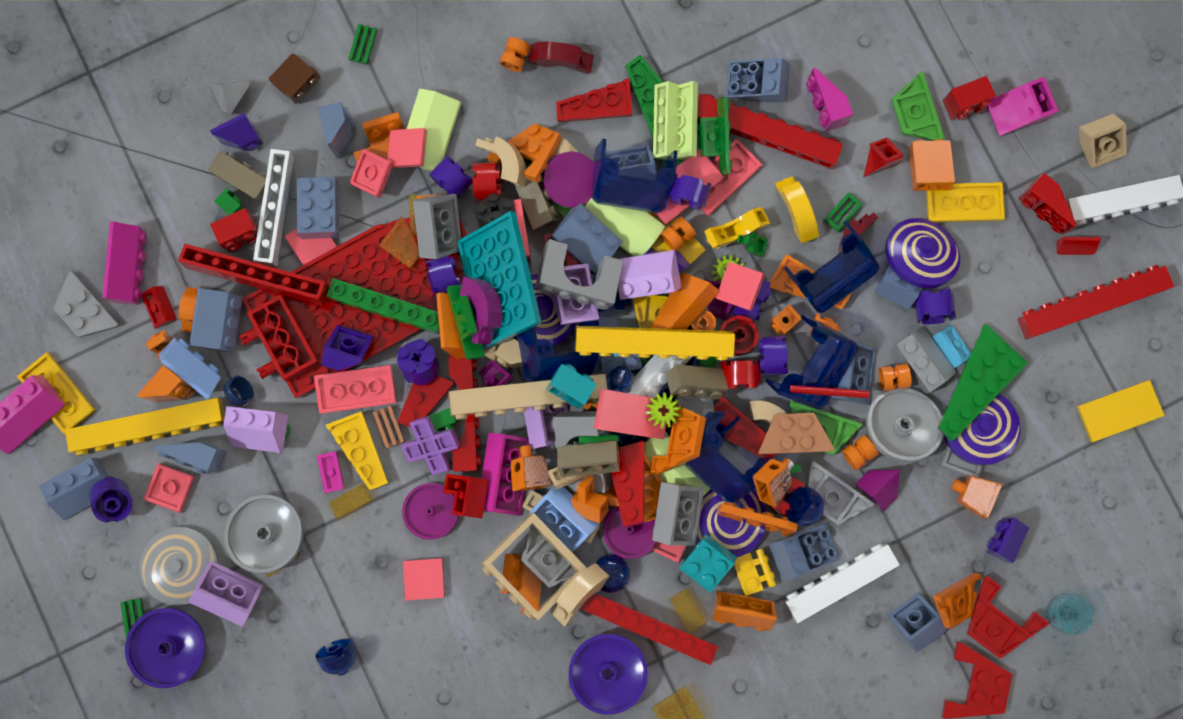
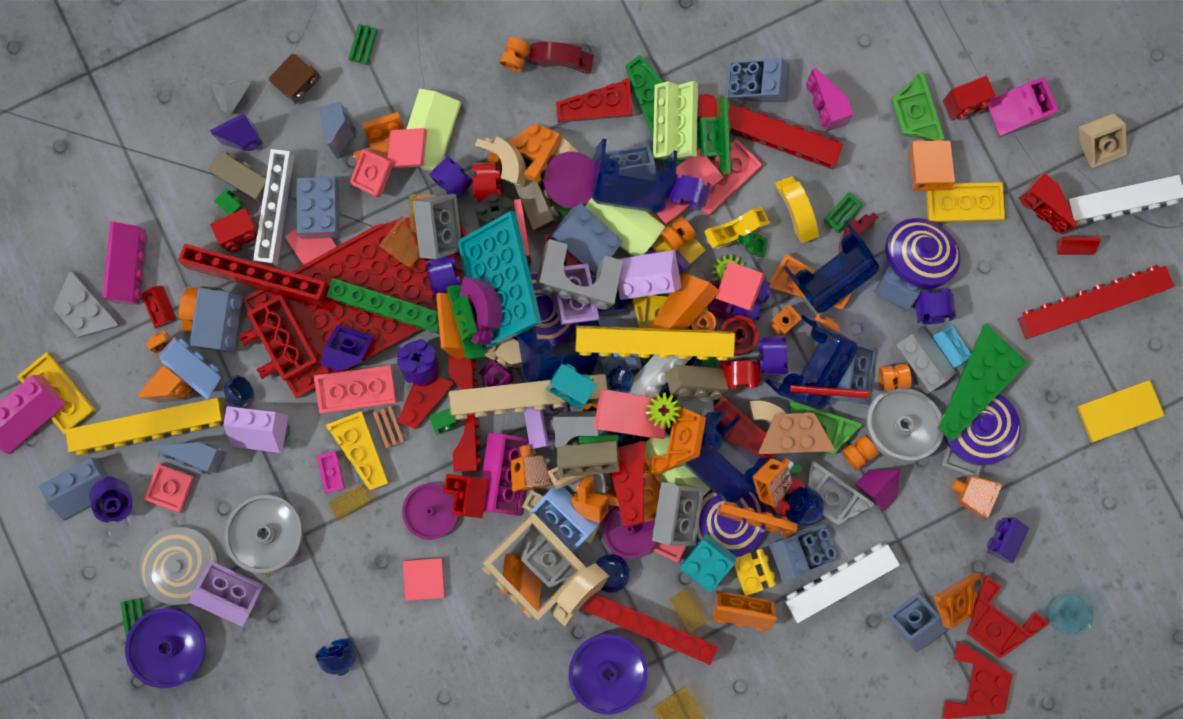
(430, 445): medium lavender plate -> none
(882, 156): red slope -> none

